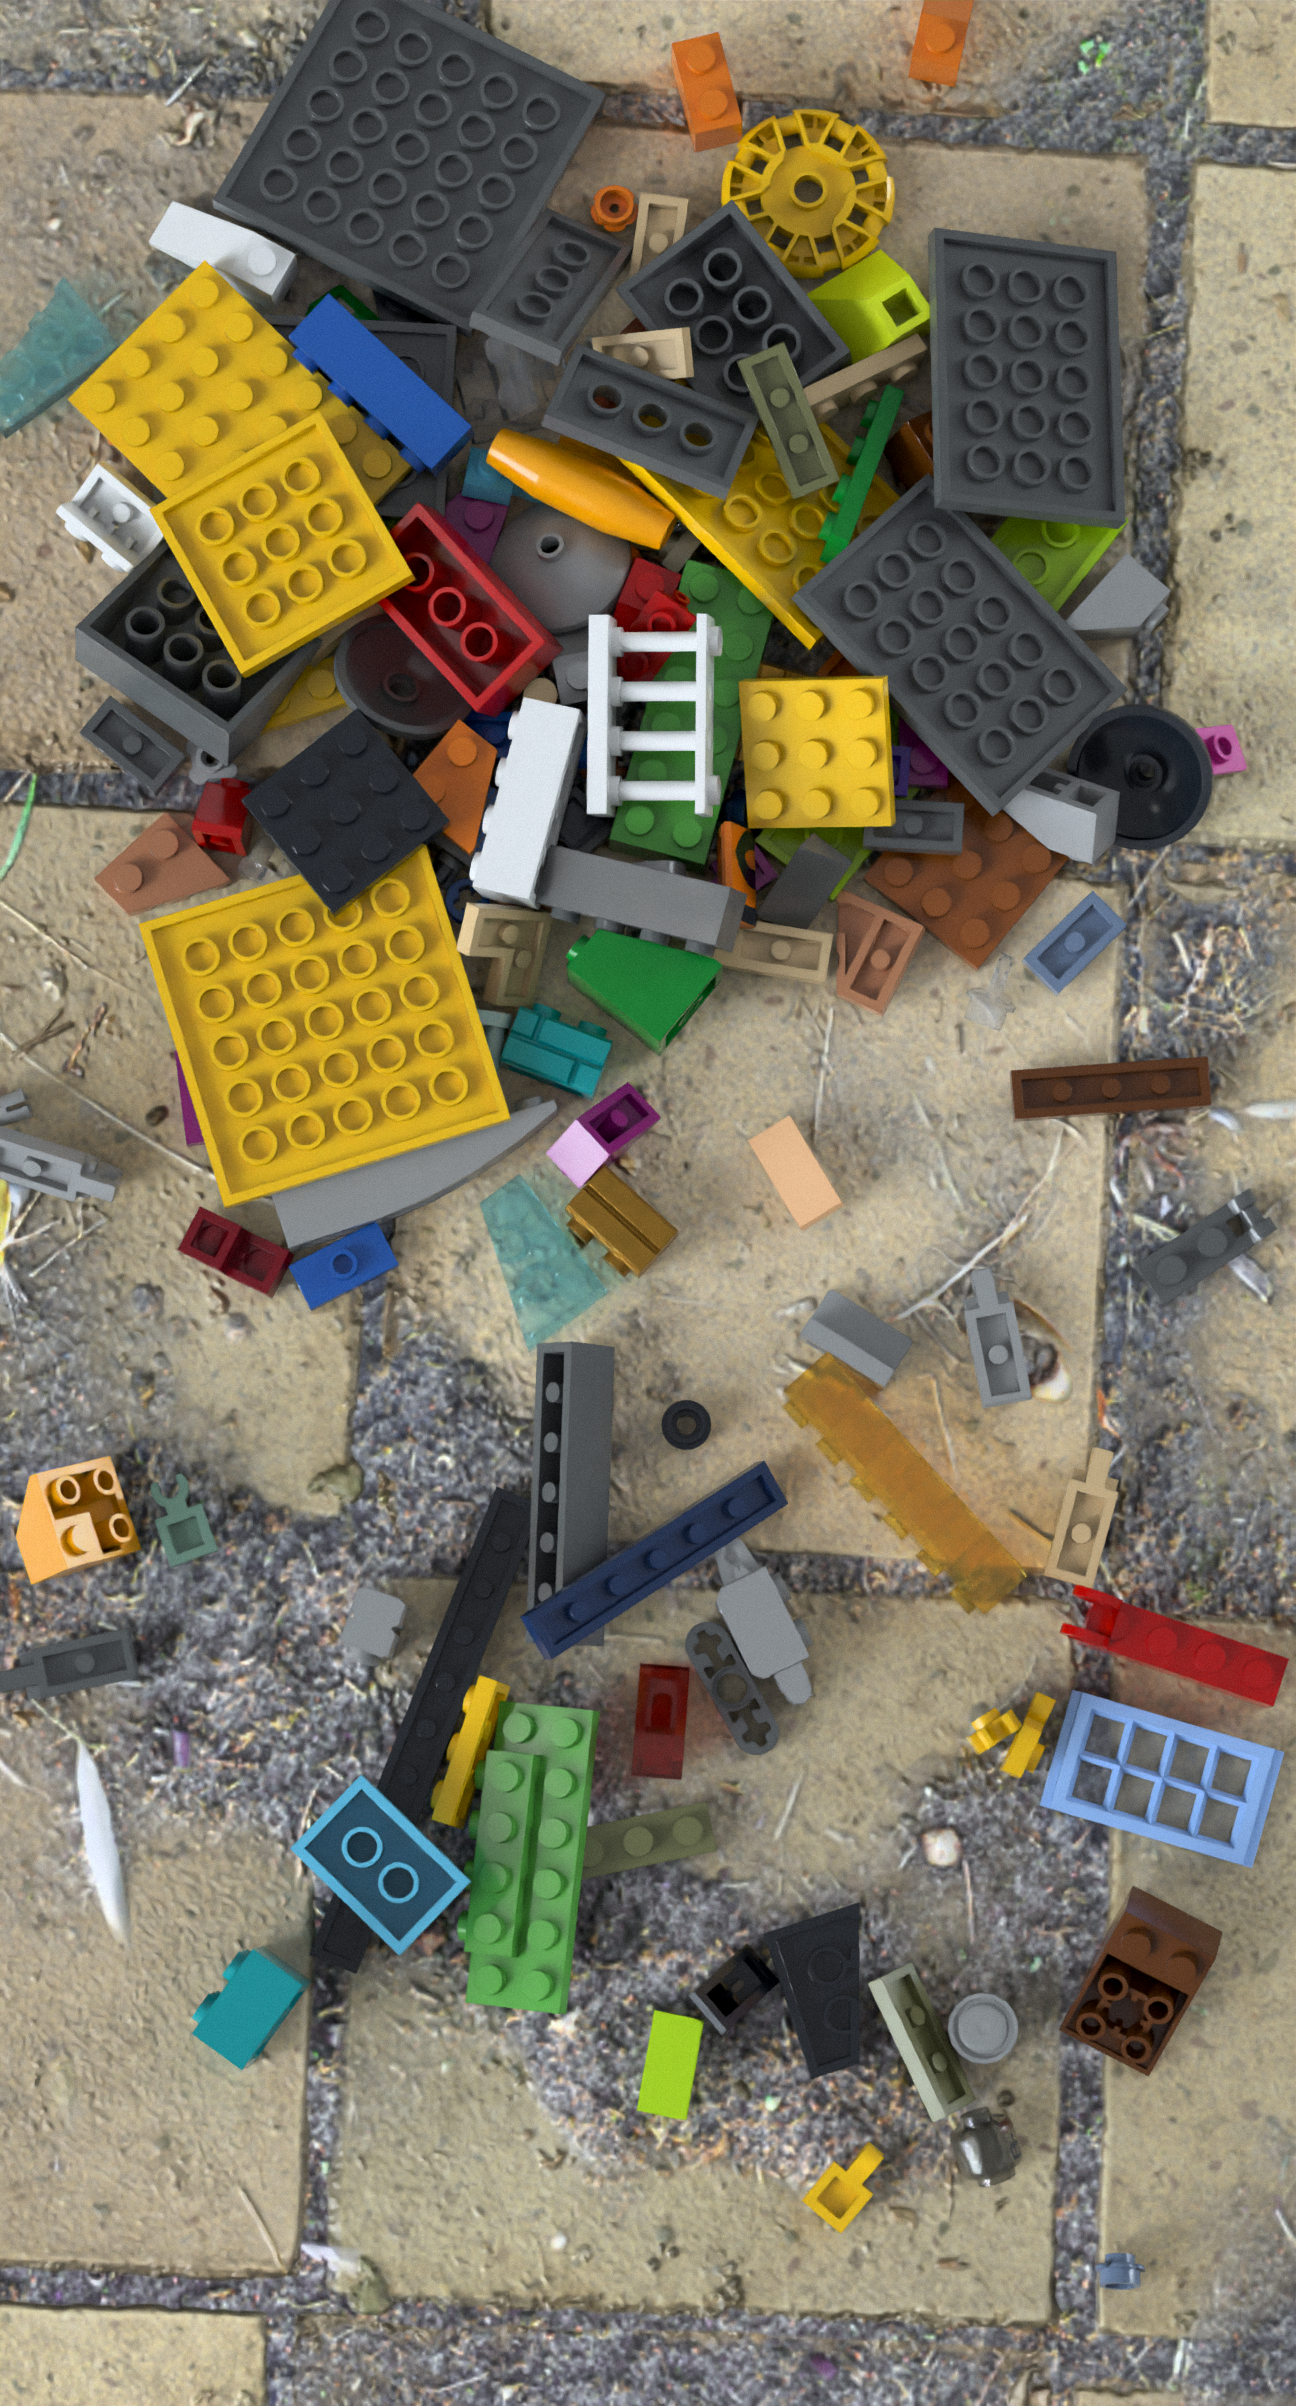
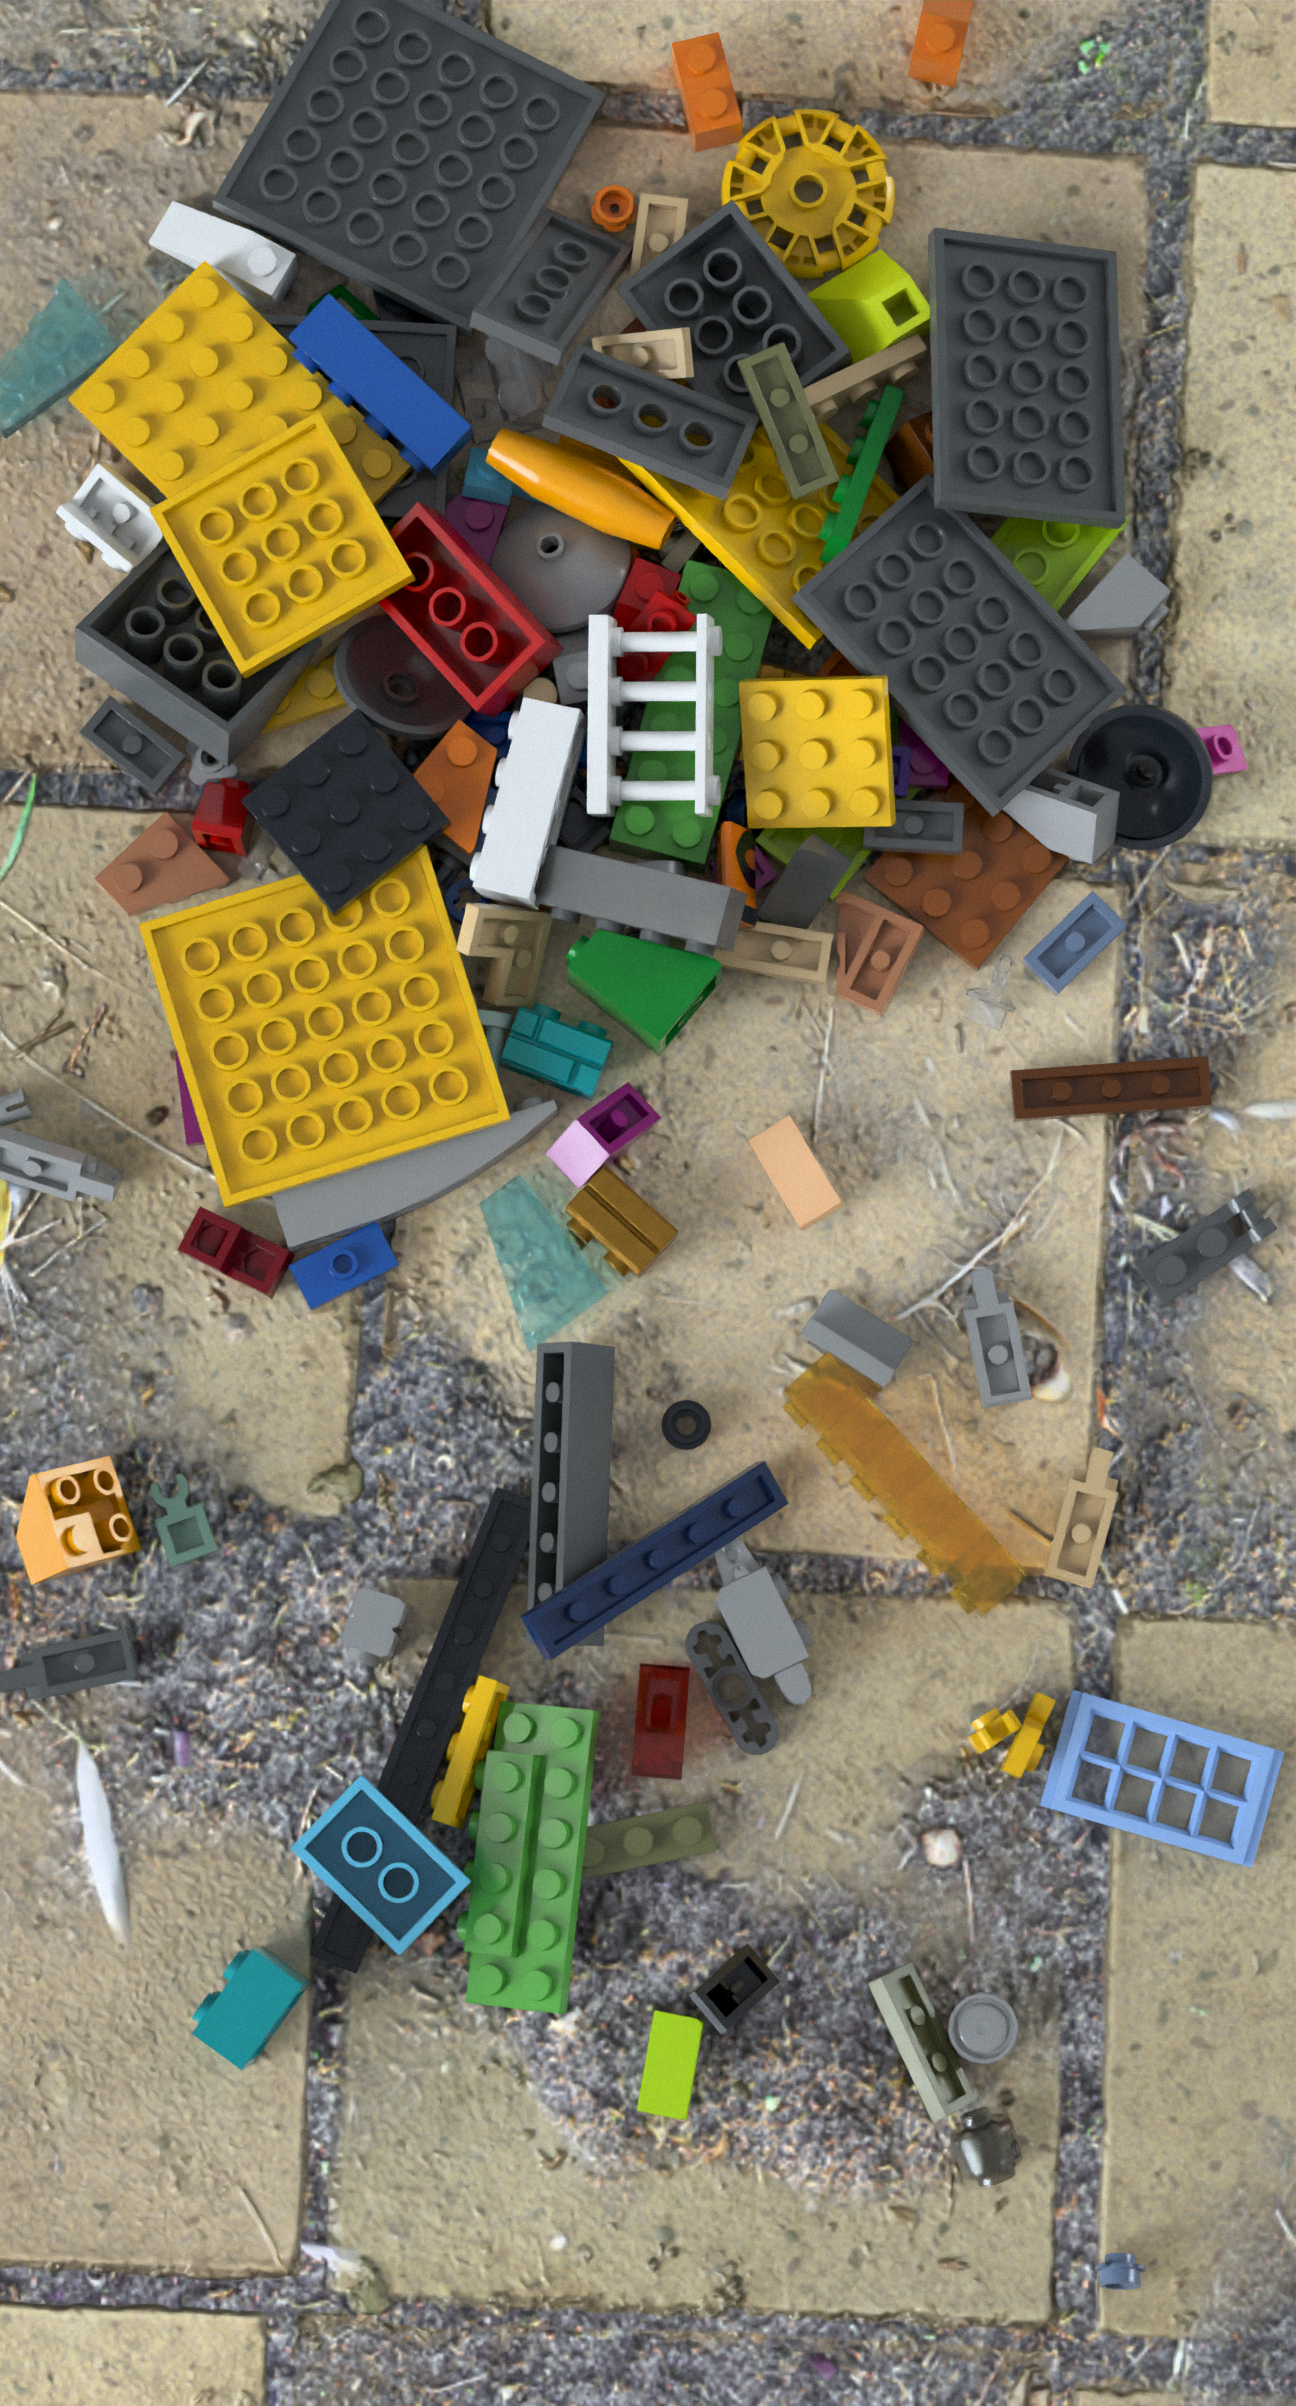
(820, 1983): black wing -> none
(841, 2191): yellow plate -> none
(1141, 1980): reddish brown slope -> none
(1177, 1649): red hinge -> none

